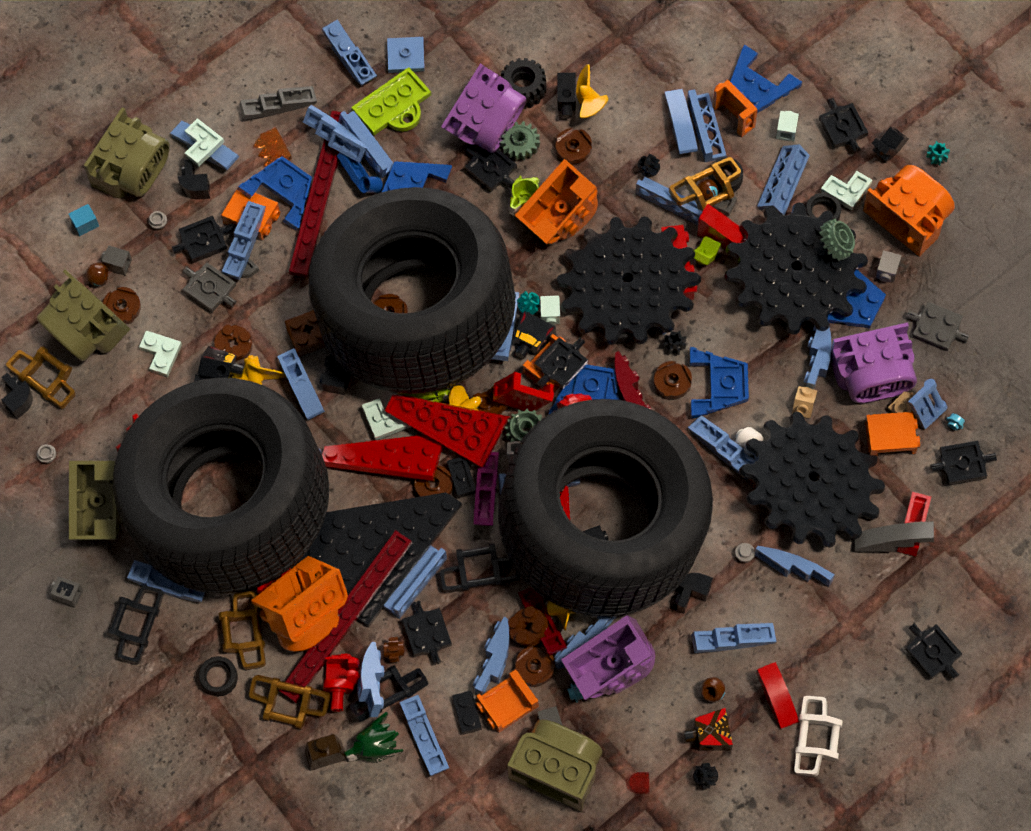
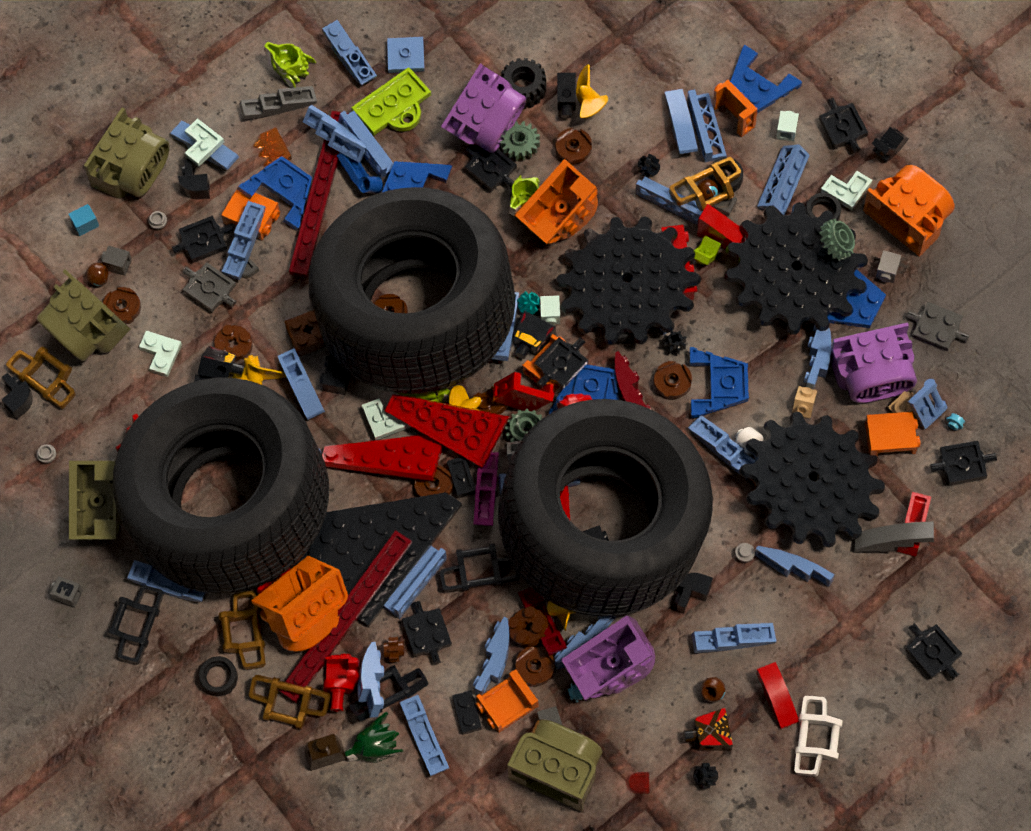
(289, 63): none -> lime piece
(937, 153): teal gear -> none

